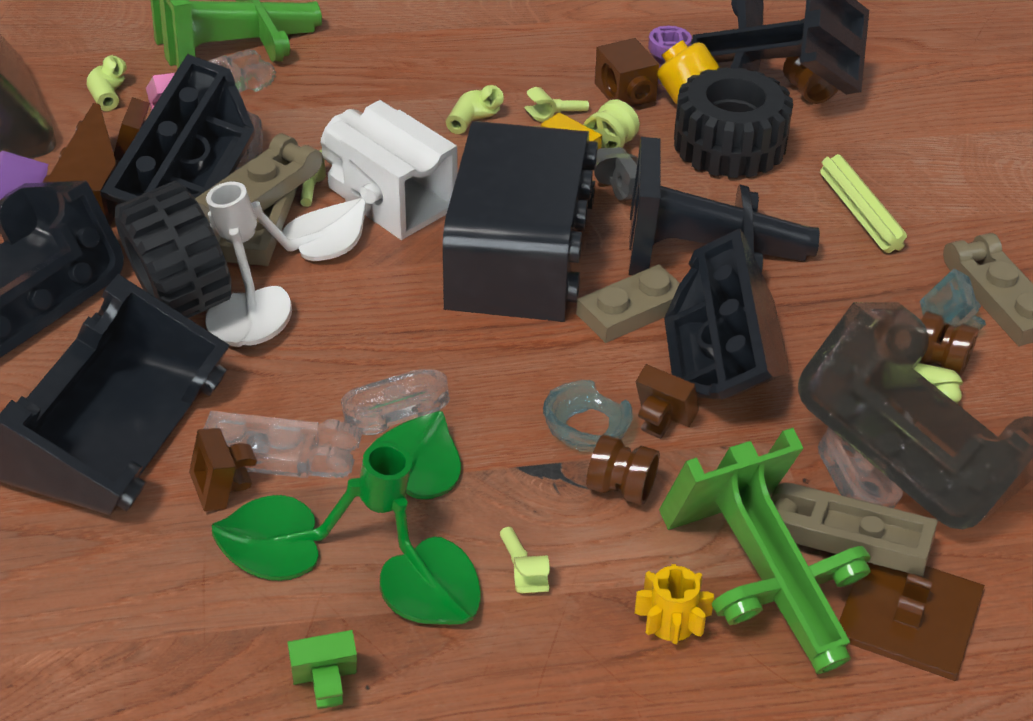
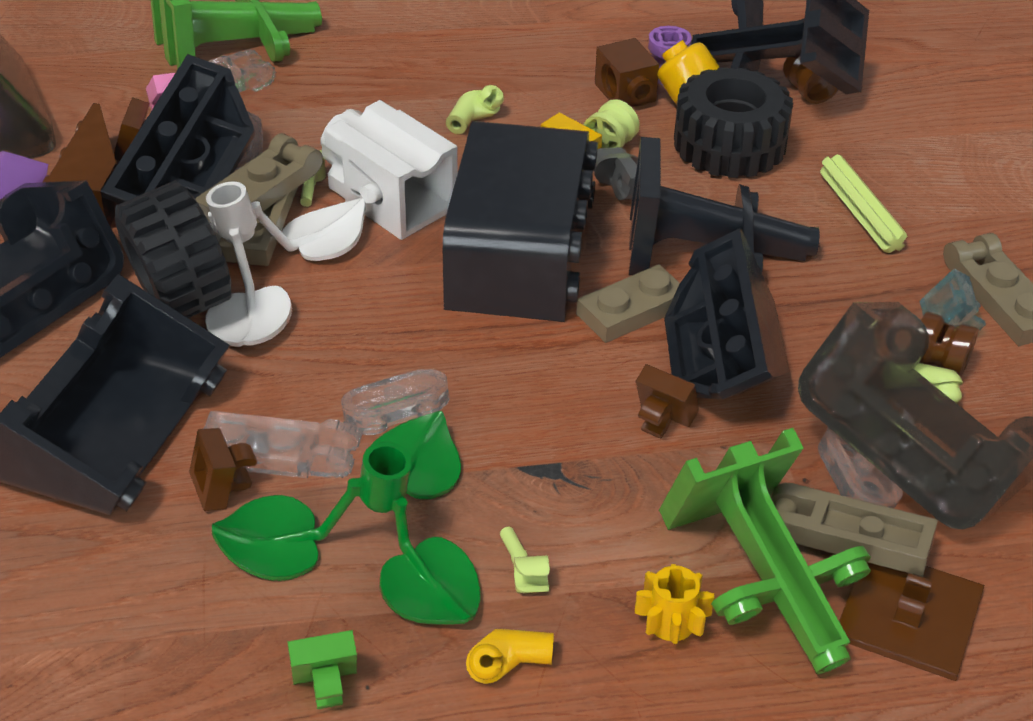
(105, 80): yellowish green arm -> none
(506, 649): none -> yellow arm
(547, 106): yellowish green hand -> none
(577, 398): clear light blue piece -> none
(618, 468): reddish brown wheel -> none

